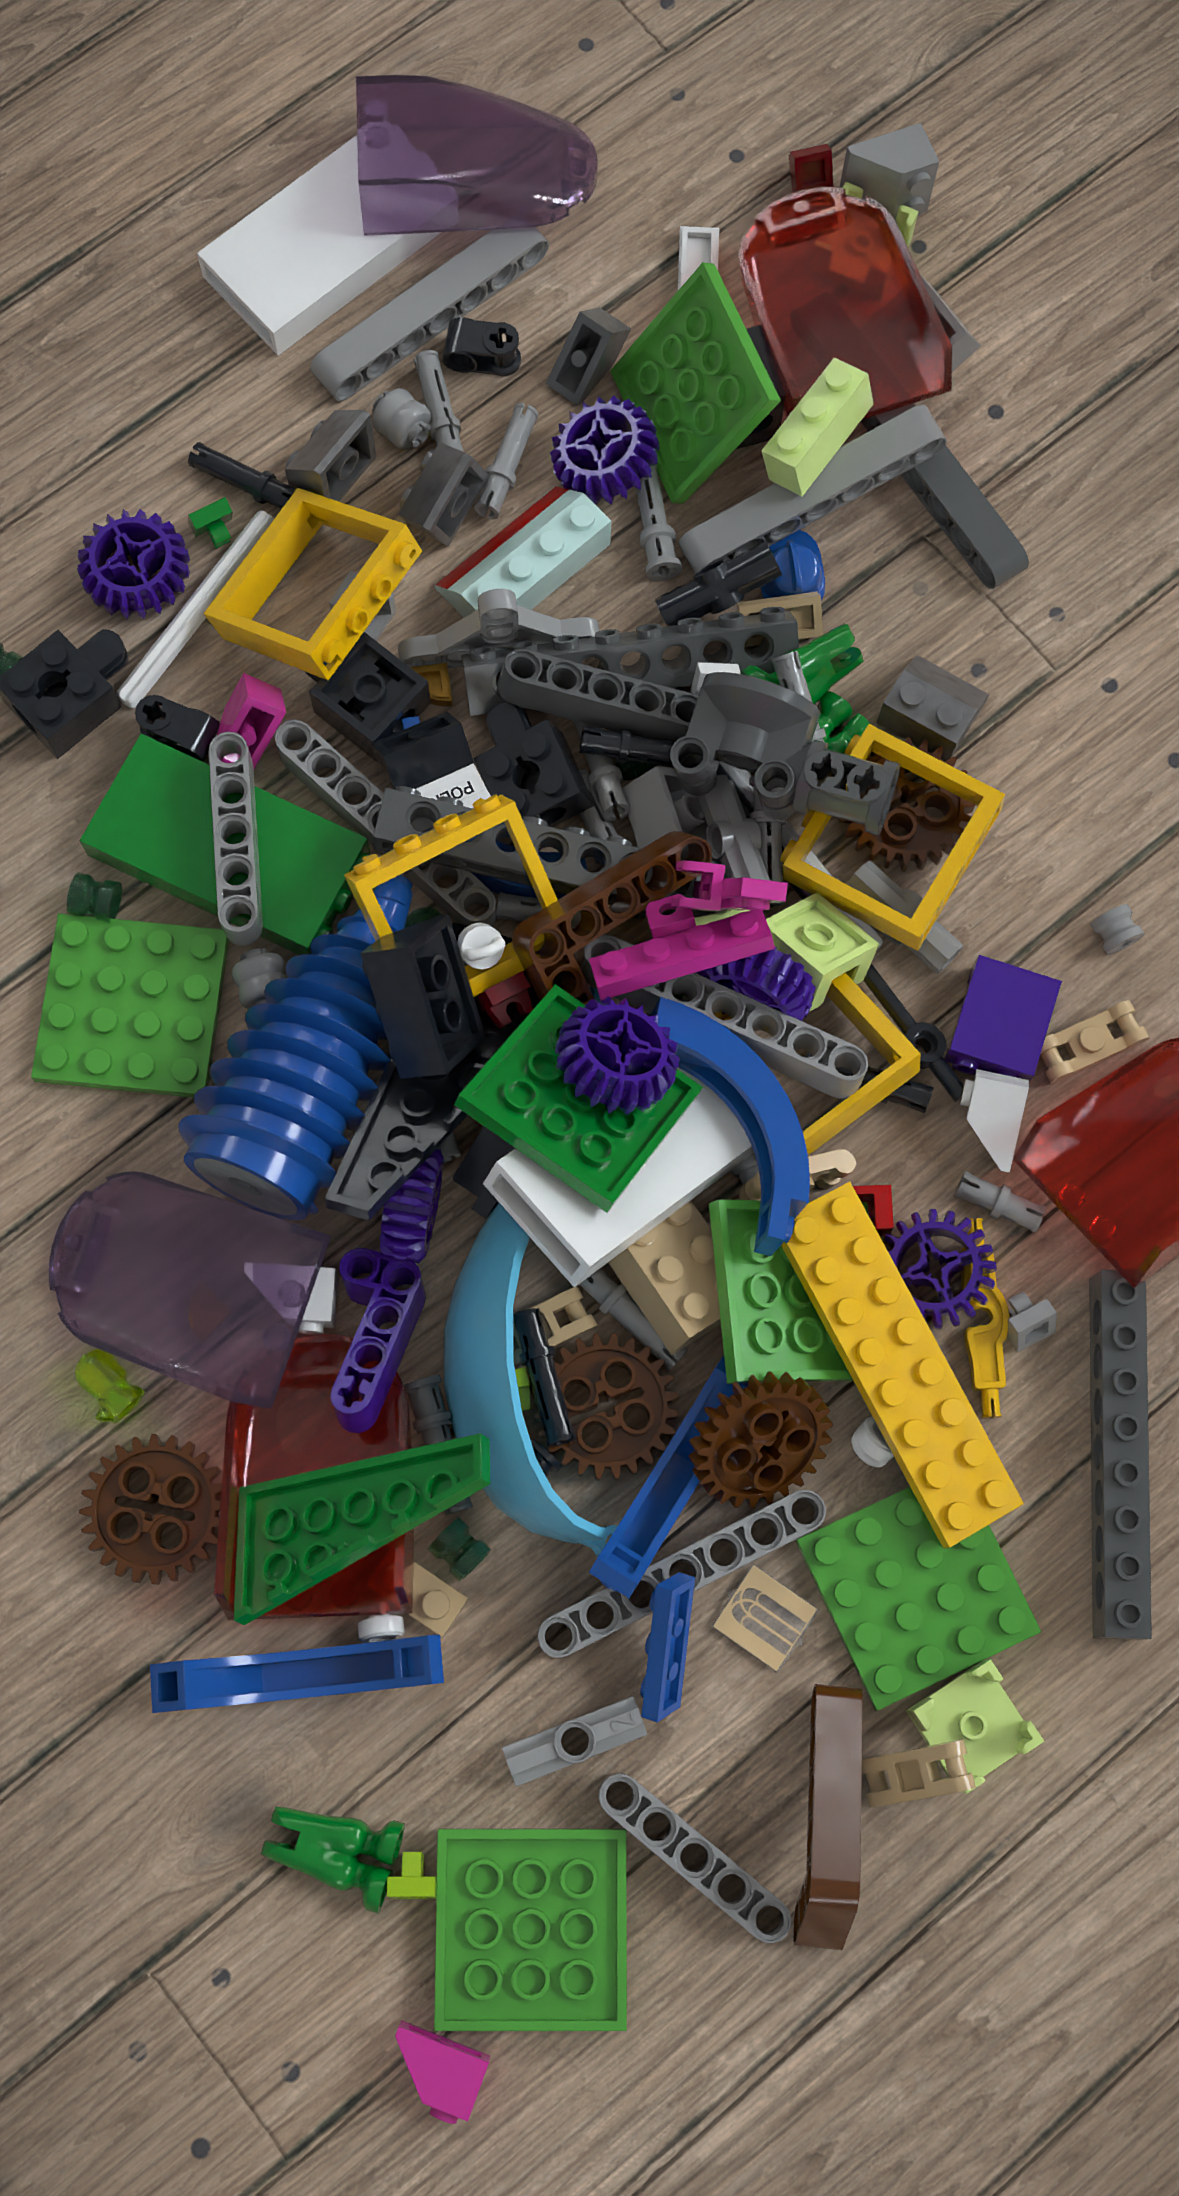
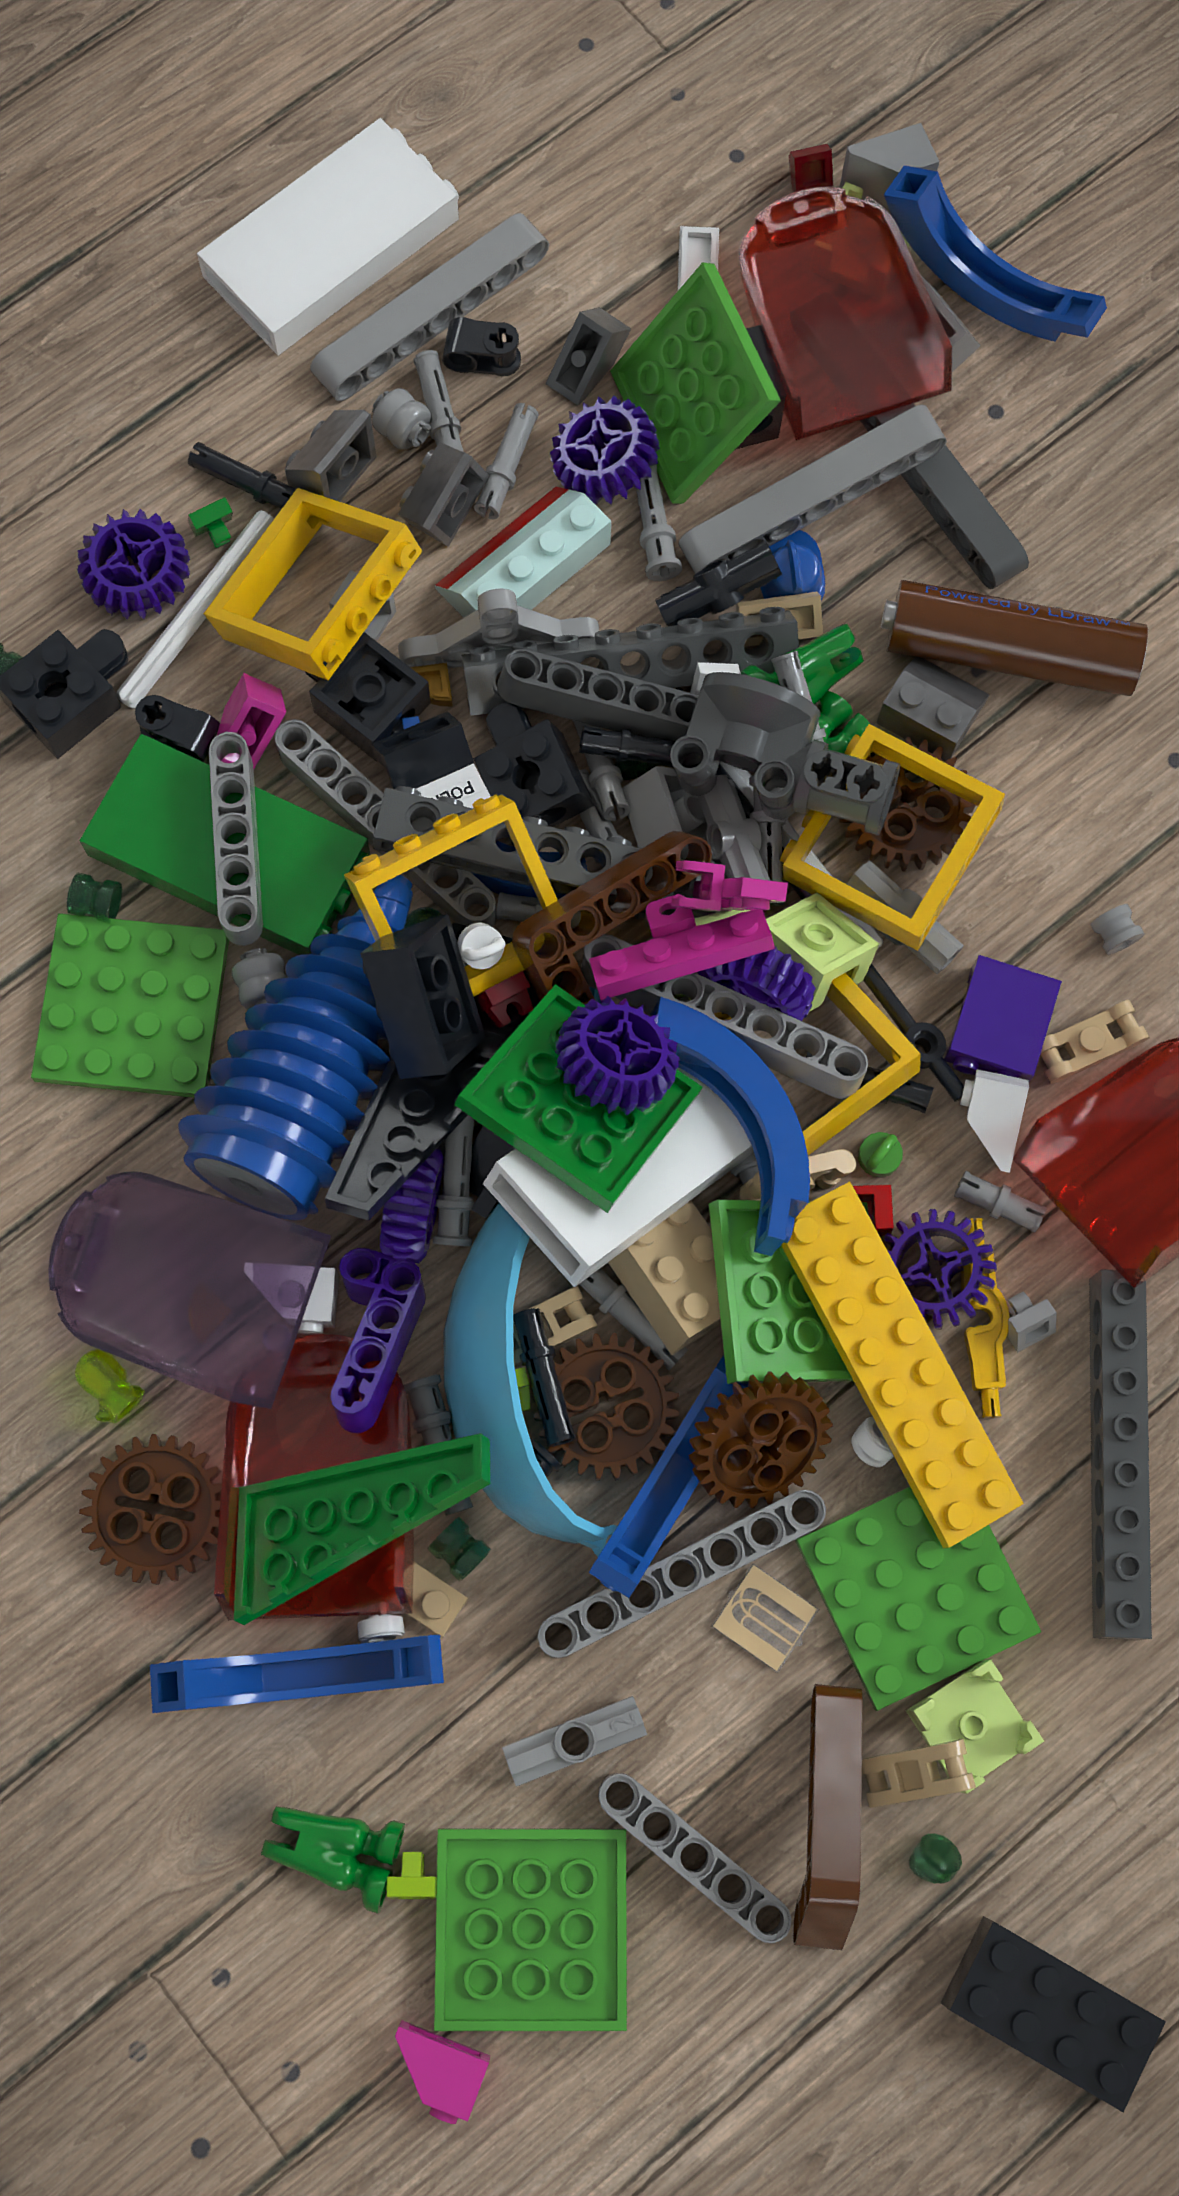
(455, 1201): none -> light grey pin
(463, 159): clear purple windscreen -> none
(667, 1646): blue plate -> none
(818, 426): yellowish green brick -> none
(880, 1154): none -> bright green tile
(935, 1859): none -> clear green tile
(975, 271): none -> blue arch
(1015, 638): none -> reddish brown piece
(1053, 2013): none -> black brick

